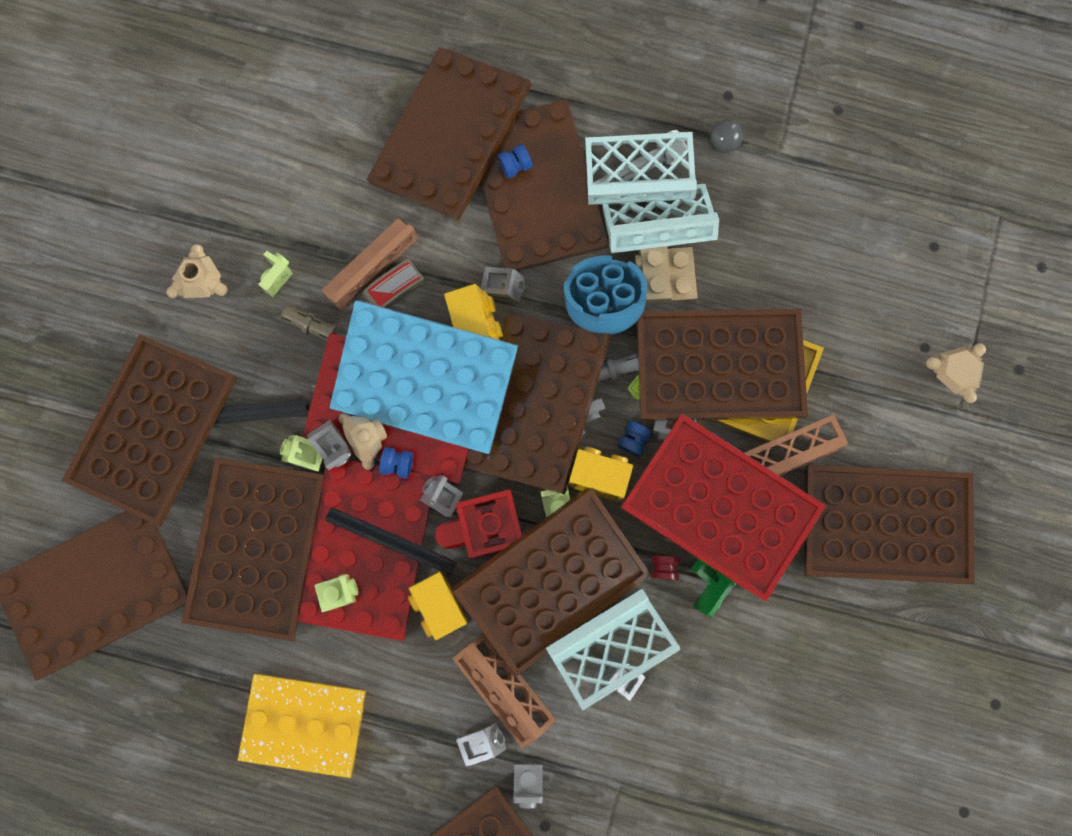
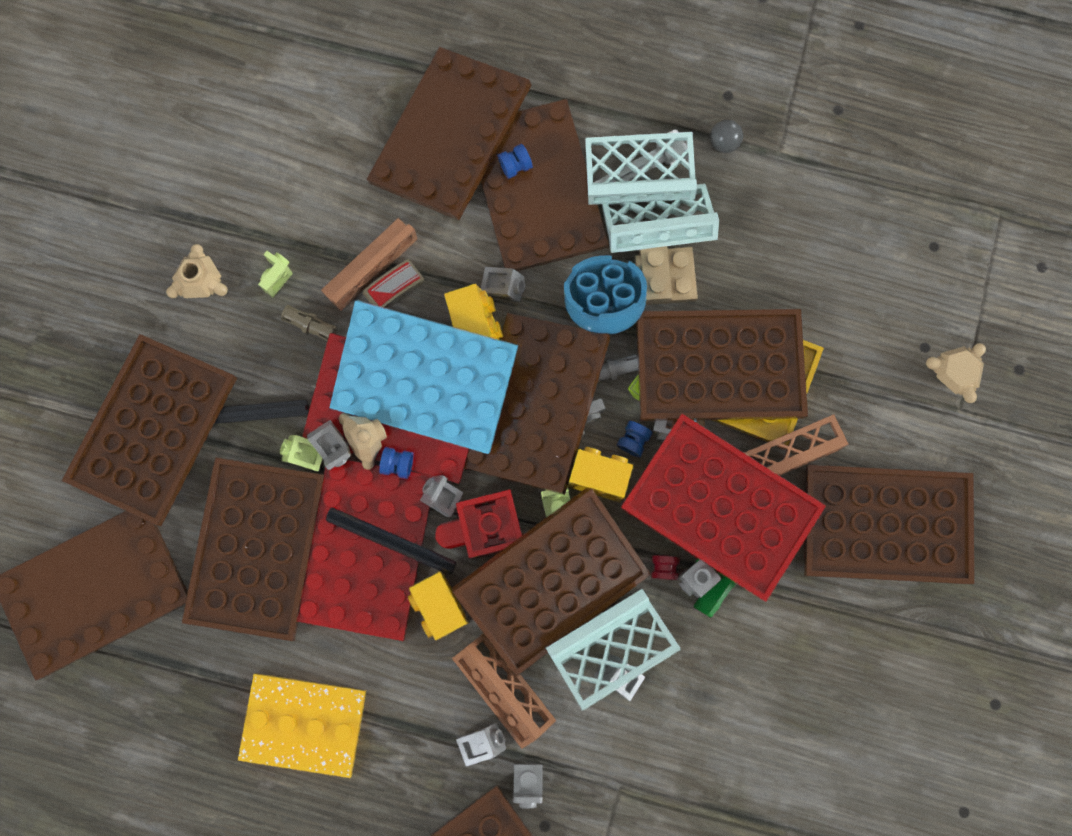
(336, 592): yellowish green bracket -> none
(698, 579): none -> light grey bracket

